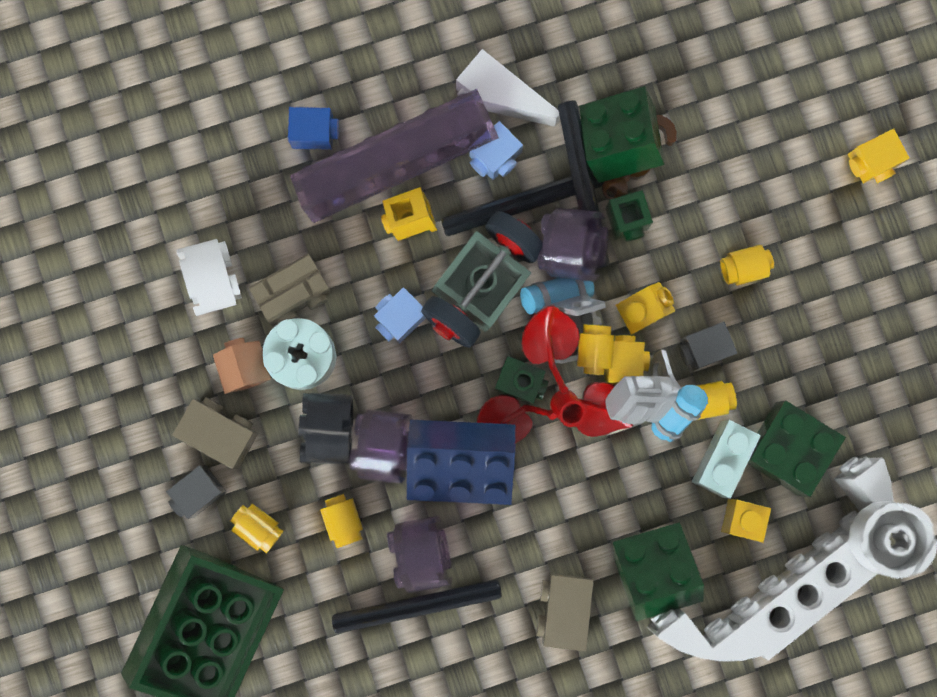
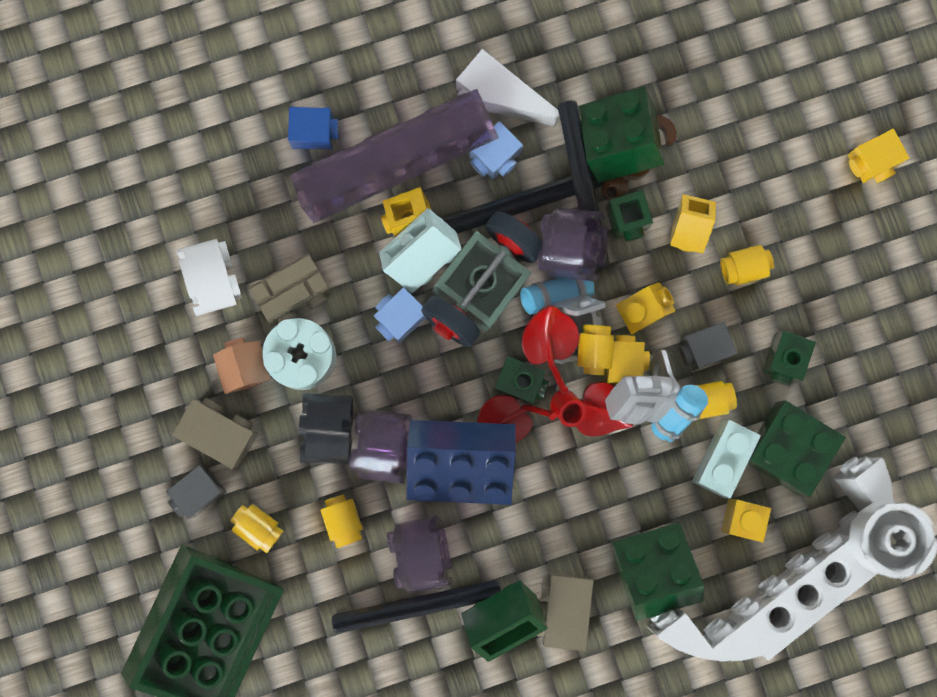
(420, 251): none -> light aqua brick
(503, 621): none -> dark green piece
(693, 224): none -> yellow brick
(788, 358): none -> dark green brick

